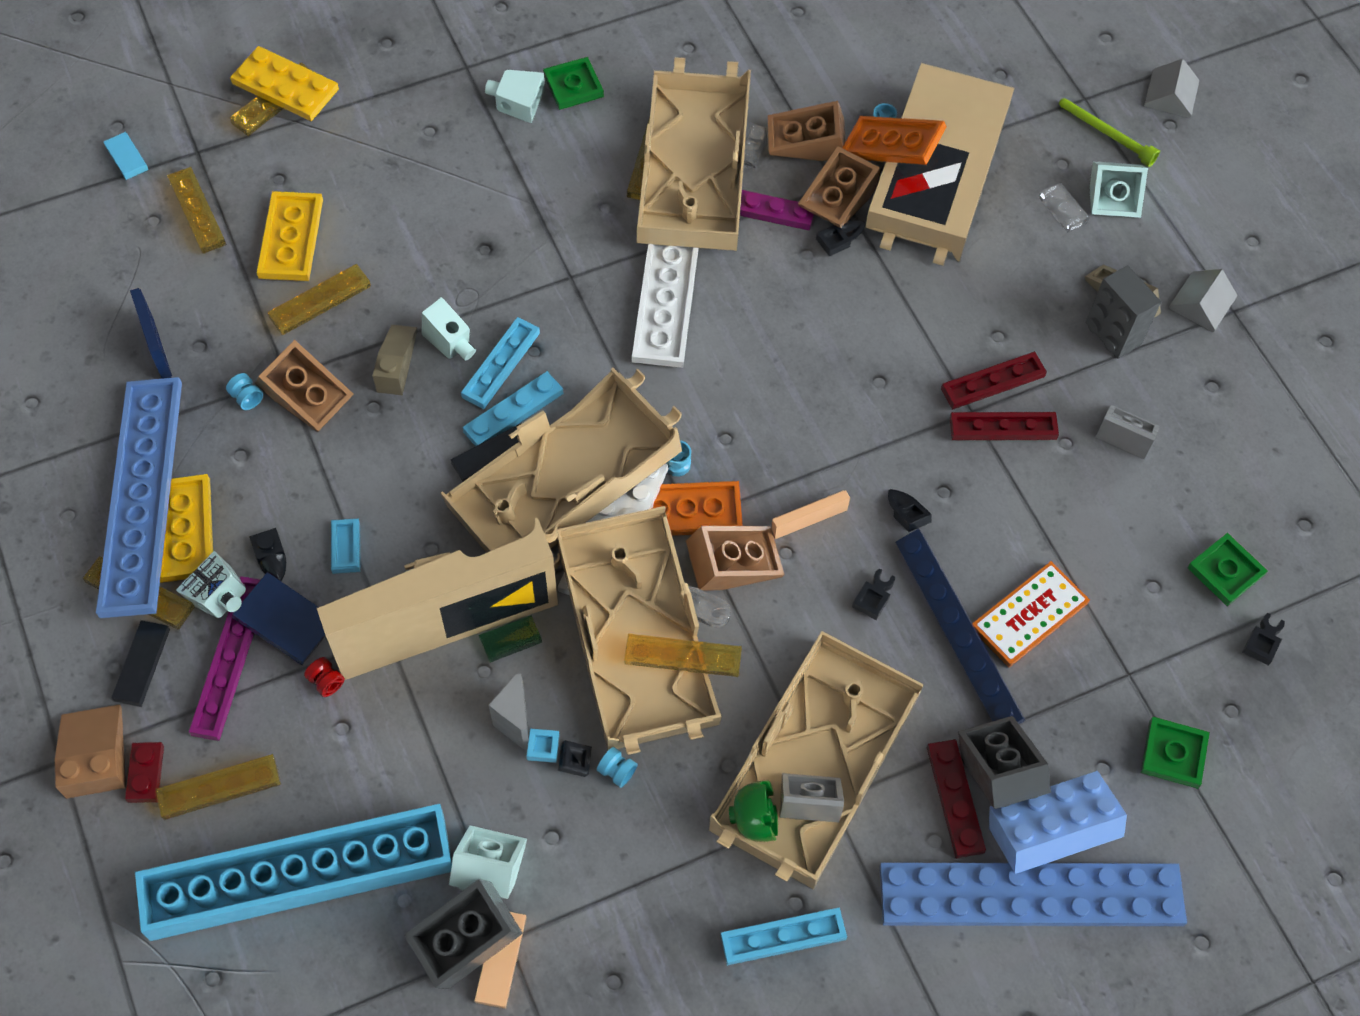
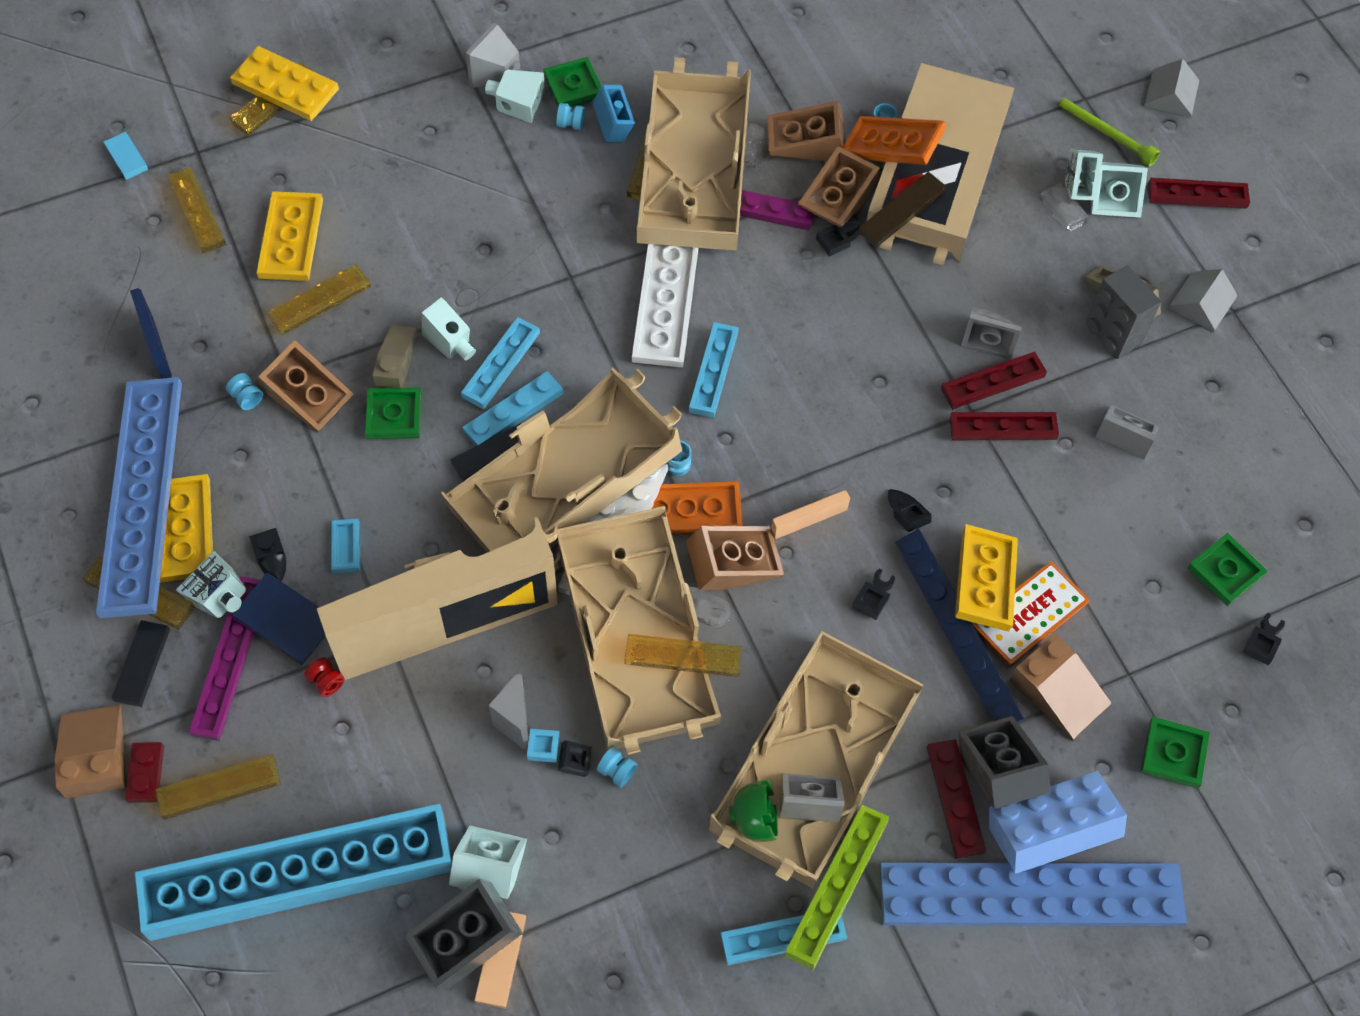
(393, 413): none -> green plate
(491, 57): none -> light grey slope
(510, 638): clear green tile -> none
(570, 116): none -> medium azure wheel
(613, 113): none -> dark azure brick
(713, 370): none -> medium azure plate
(836, 887): none -> lime plate
(902, 209): none -> dark brown tile
(987, 578): none -> yellow plate
(990, 333): none -> light grey slope
(1060, 686): none -> slope
(1083, 171): none -> light aqua torso
(1198, 193): none -> dark red plate

